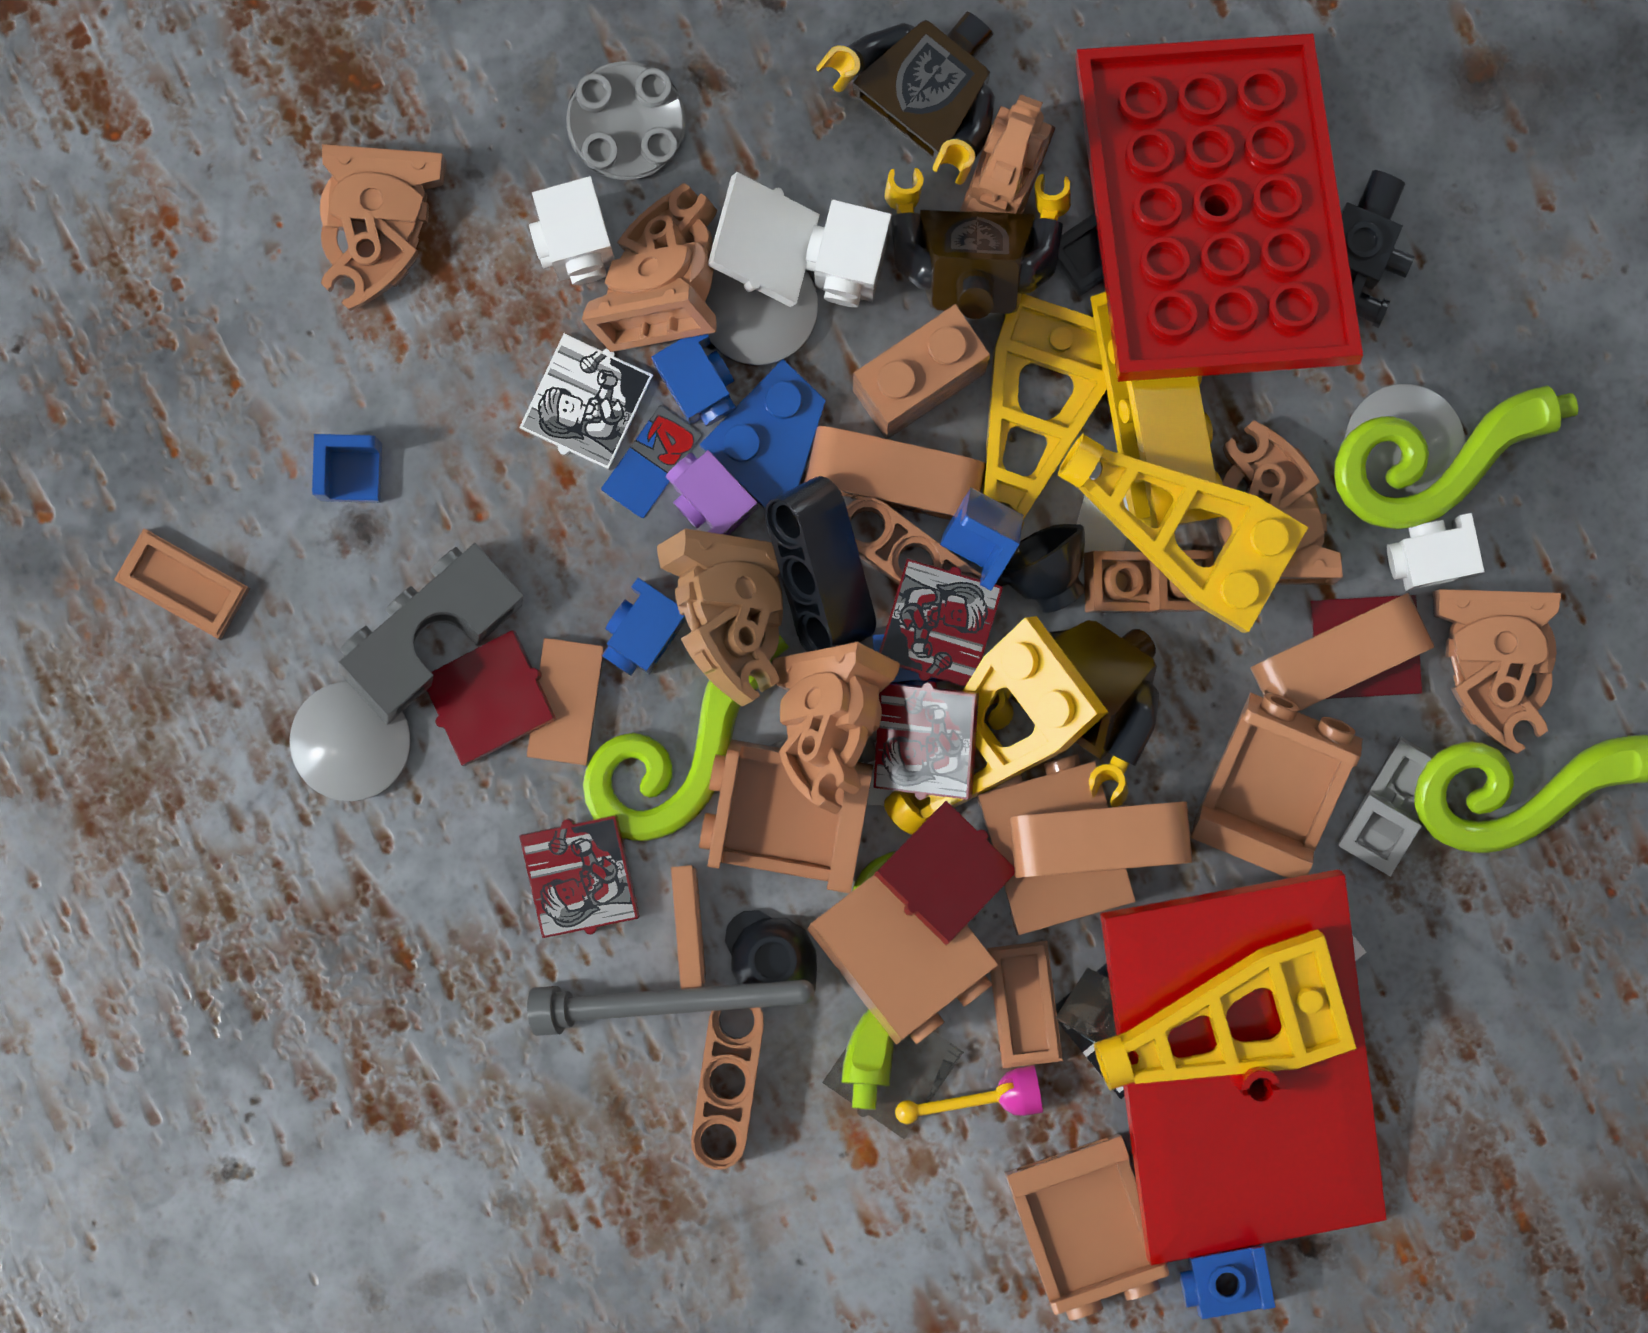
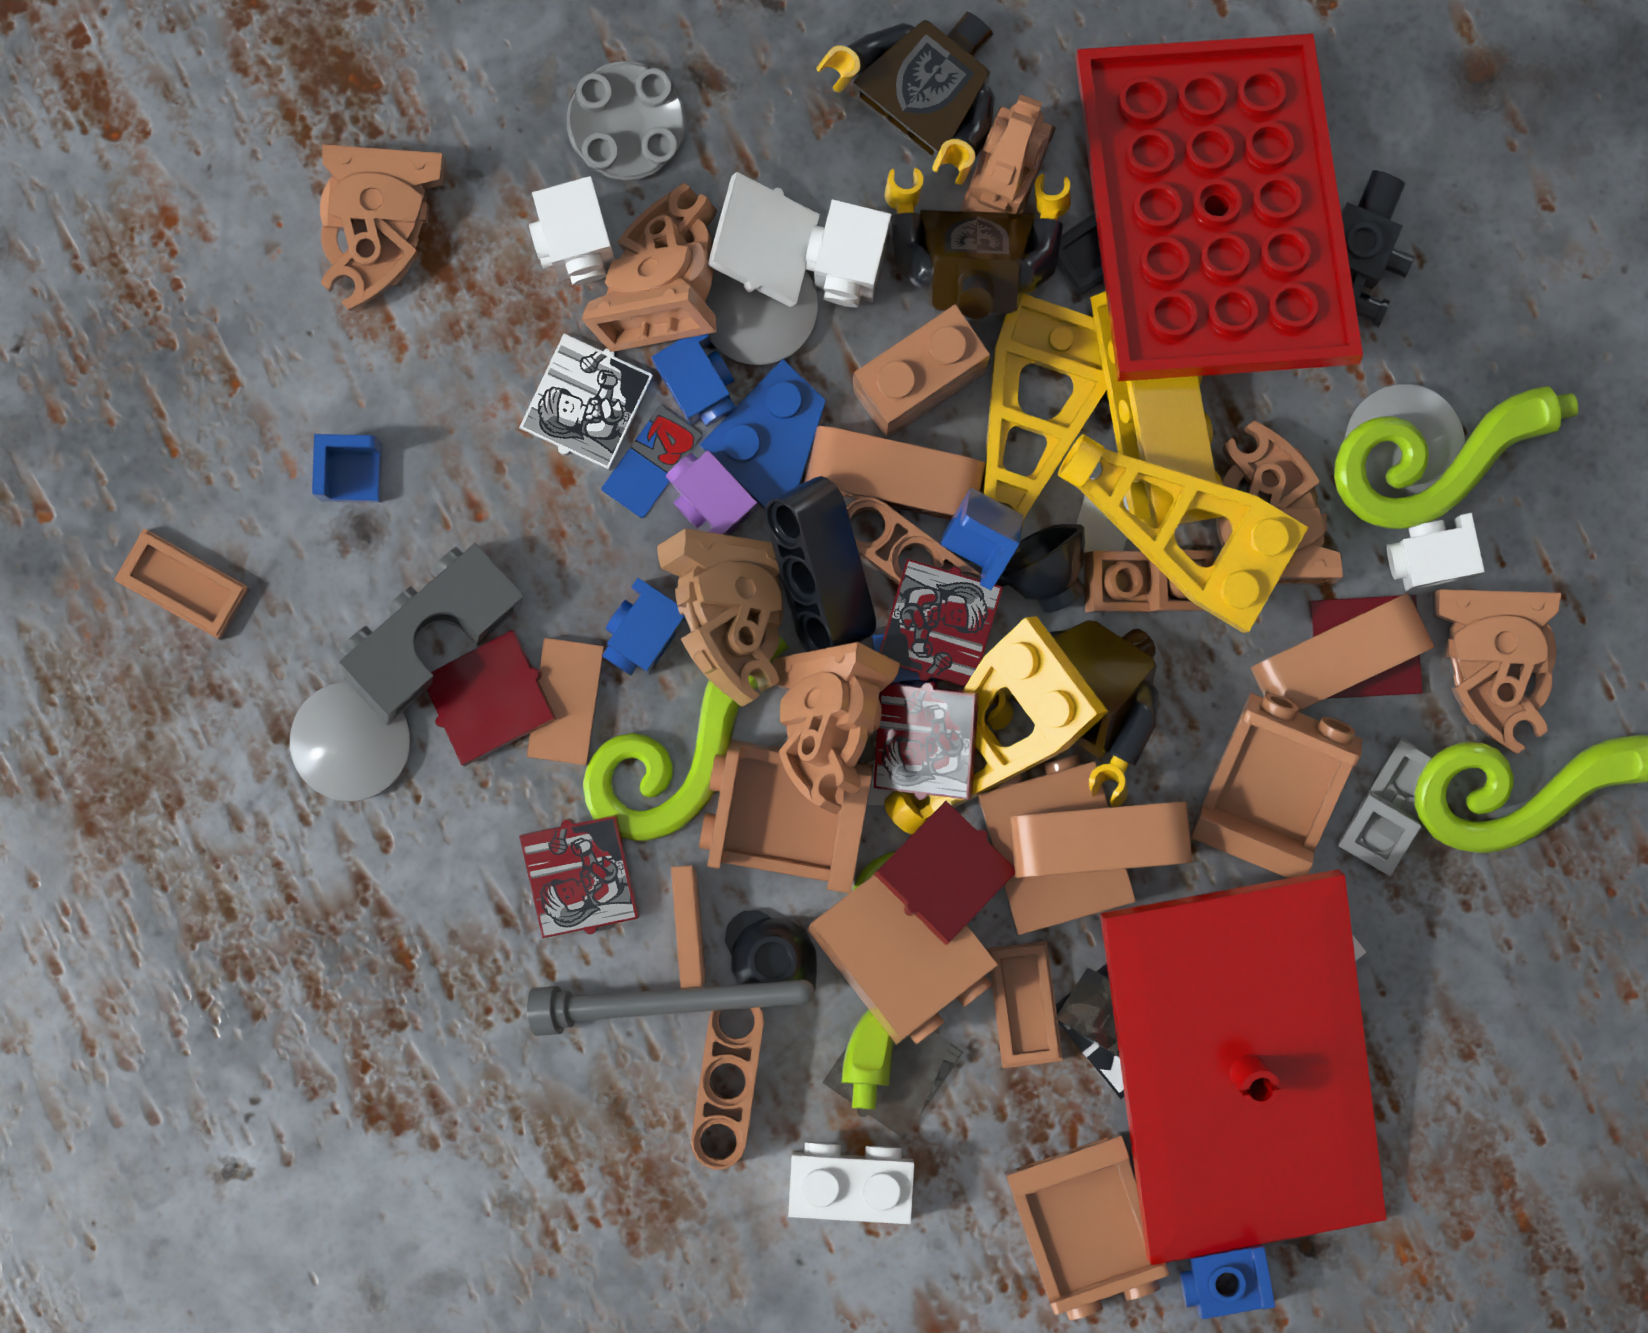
(851, 1186): none -> white brick
(1016, 1092): hinge -> none
(1306, 1002): yellow plate -> none

